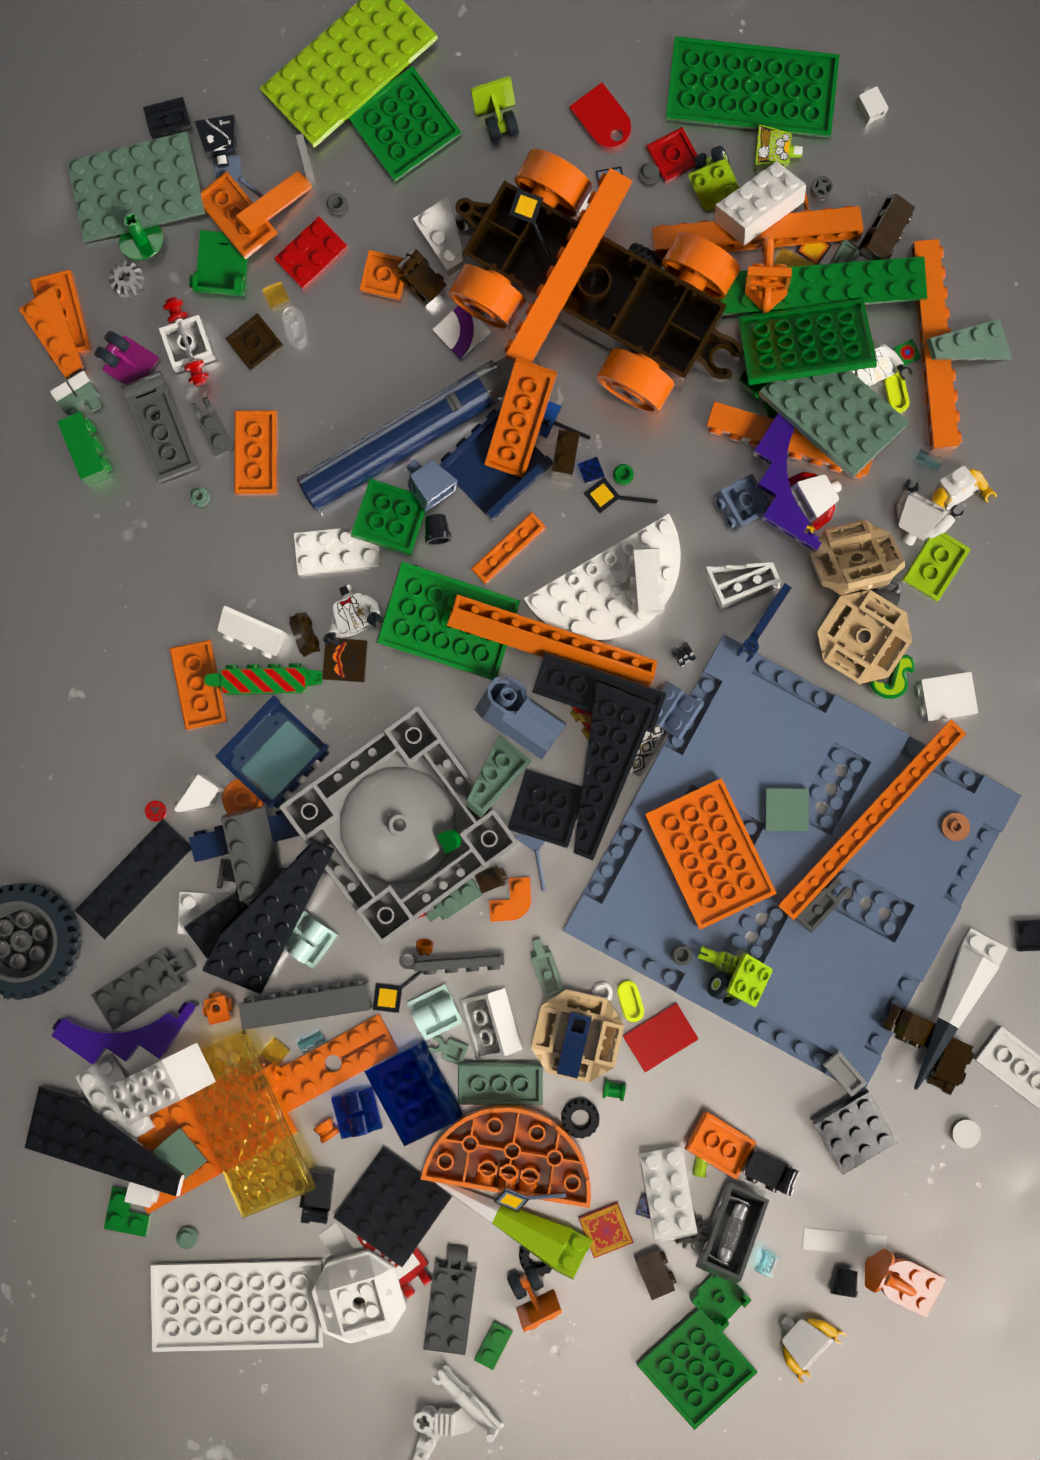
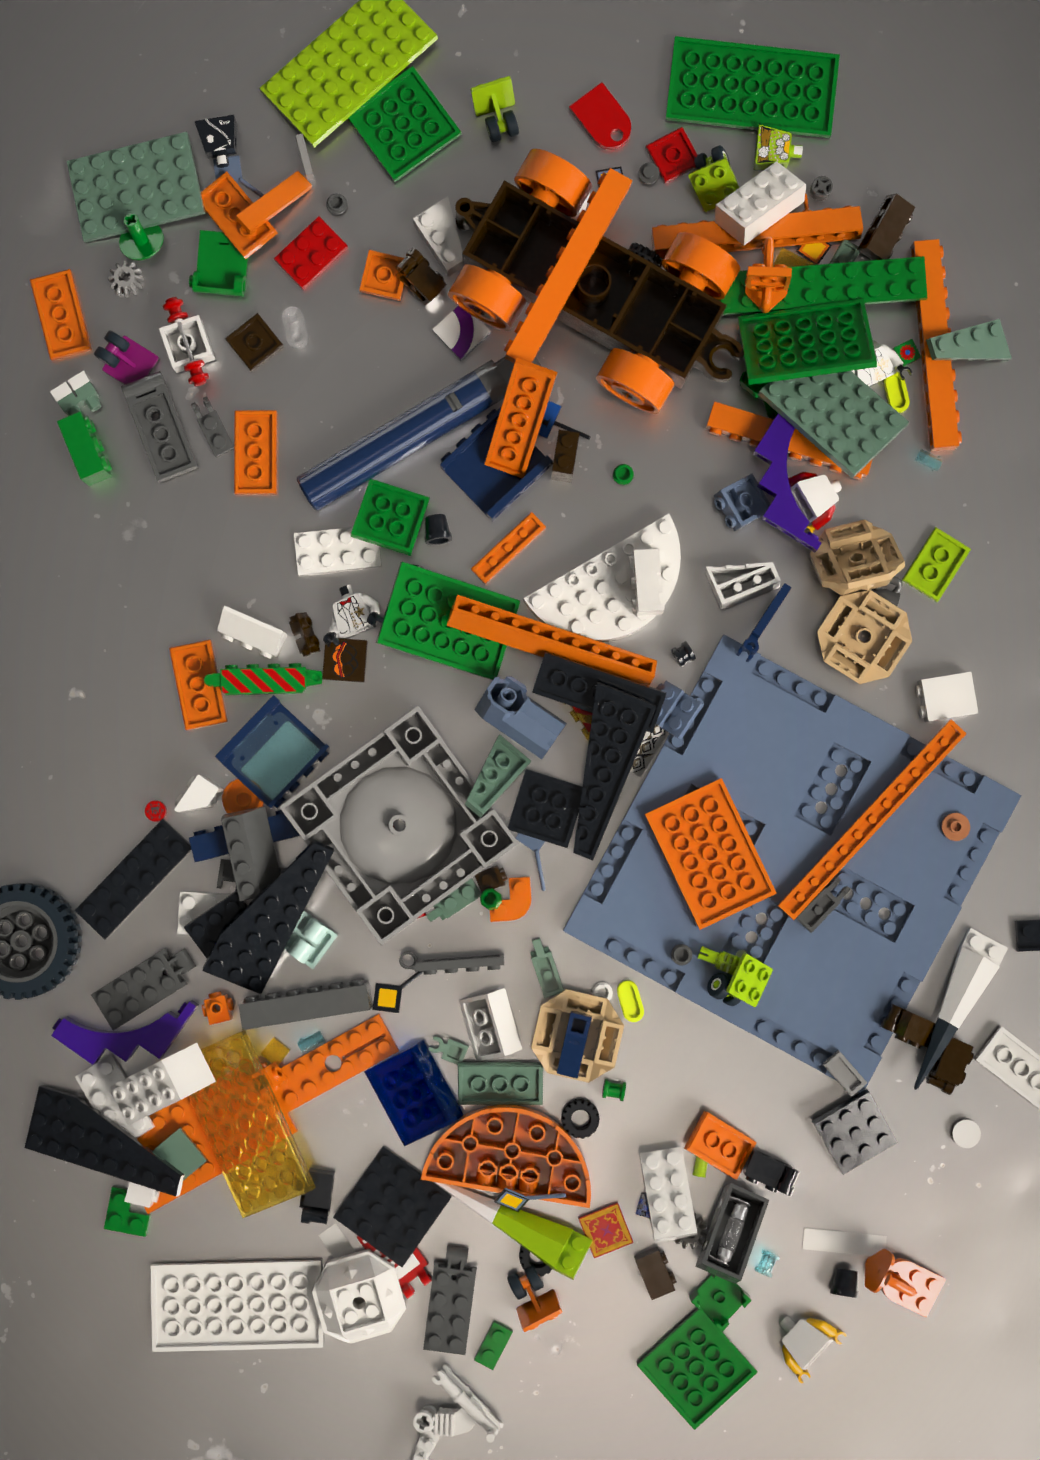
(50, 326): orange wing -> none
(167, 117): black plate -> none
(186, 1237): sand green plate -> none
(205, 497): sand green plate -> none
(276, 295): clear yellow tile -> none
(326, 1130): orange wheel -> none
(357, 1113): clear blue plate -> none
(424, 946): orange hinge -> none
(430, 483): sand blue torso -> none
(434, 1012): light aqua plate -> none
(449, 840): green tile -> none
(490, 899): none -> green tile
(526, 207): piece -> none
(591, 470): clear blue tile -> none
(604, 495): piece -> none
(660, 1037): red tile -> none
(786, 809): sand green tile -> none
(871, 104): white brick -> none
(897, 683): animal -> none
(921, 516): white torso -> none
(960, 486): torso -> none

